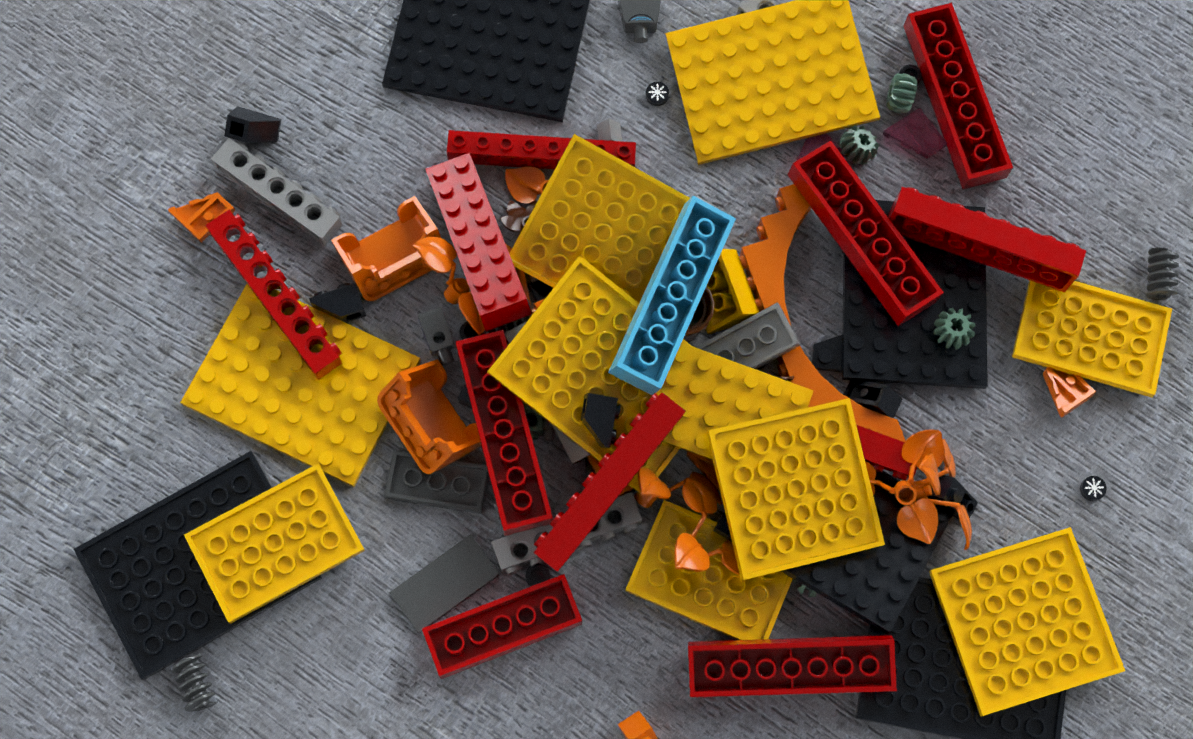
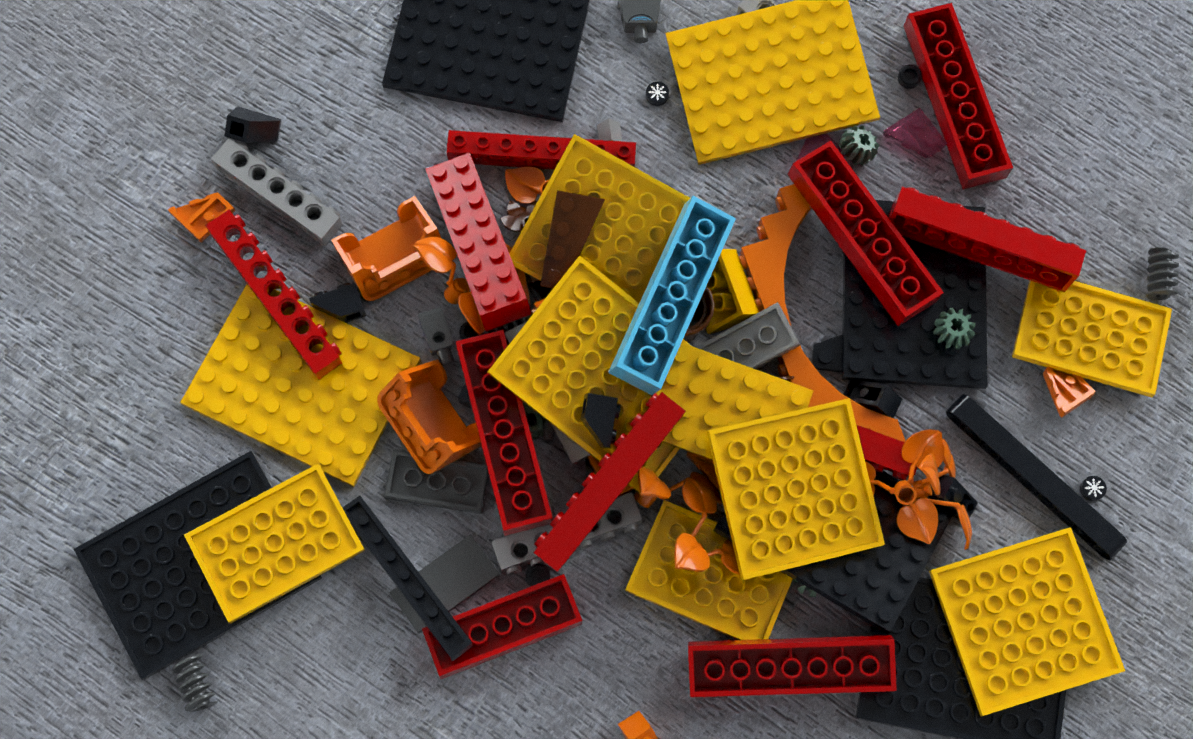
(407, 579): none -> black plate
(569, 230): none -> reddish brown wing
(901, 93): sand green gear -> none
(1036, 477): none -> black beam

